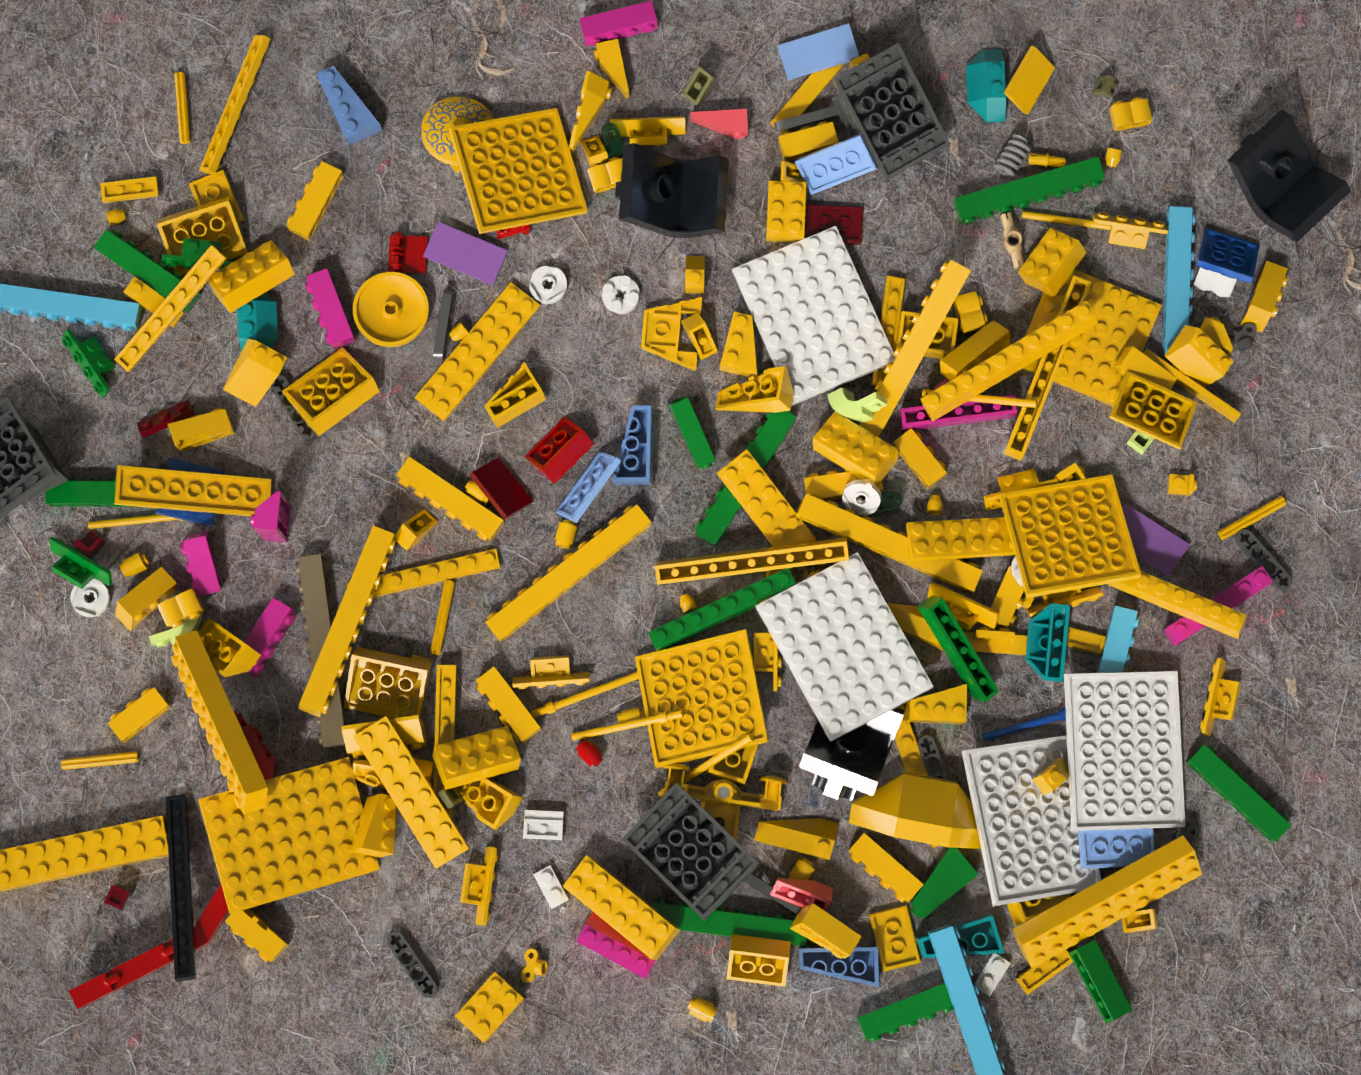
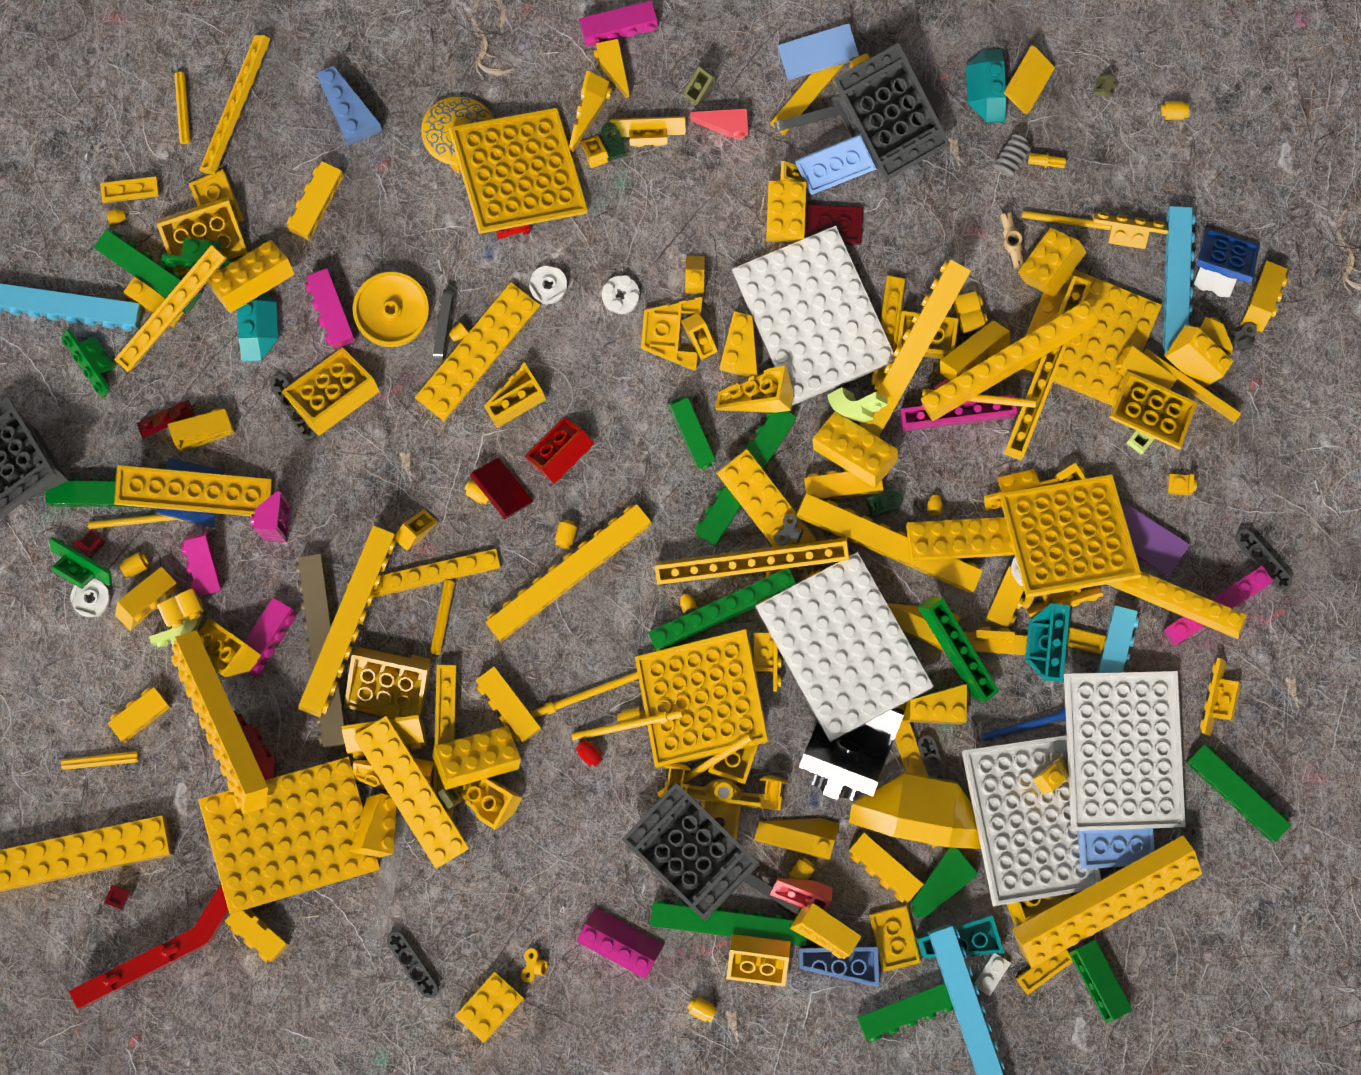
(180, 888): black plate -> none
(254, 372): yellow slope -> none
(407, 253): red hinge -> none
(450, 499): yellow brick -> none
(465, 253): medium lavender tile -> none
(478, 885): yellow bracket -> none
(543, 825): white plate -> none
(550, 671): yellow bracket -> none
(551, 887): white plate -> none
(588, 486): light blue tile -> none
(605, 175): yellow brick -> none
(621, 908): yellow brick -> none
(637, 449): medium blue wedge -> none
(673, 194): black piece -> none
(790, 531): none -> dark grey piece
(807, 140): yellow brick -> none
(862, 487): white plate -> none
(920, 458): yellow brick -> none
(964, 609): yellow bracket -> none
(1029, 190): green brick -> none
(1113, 157): yellow hose -> none
(1130, 114): yellow brick -> none
(1140, 921): yellow slope -> none
(1175, 110): none -> yellow brick
(1251, 518): yellow axle -> none
(1283, 179): black piece -> none

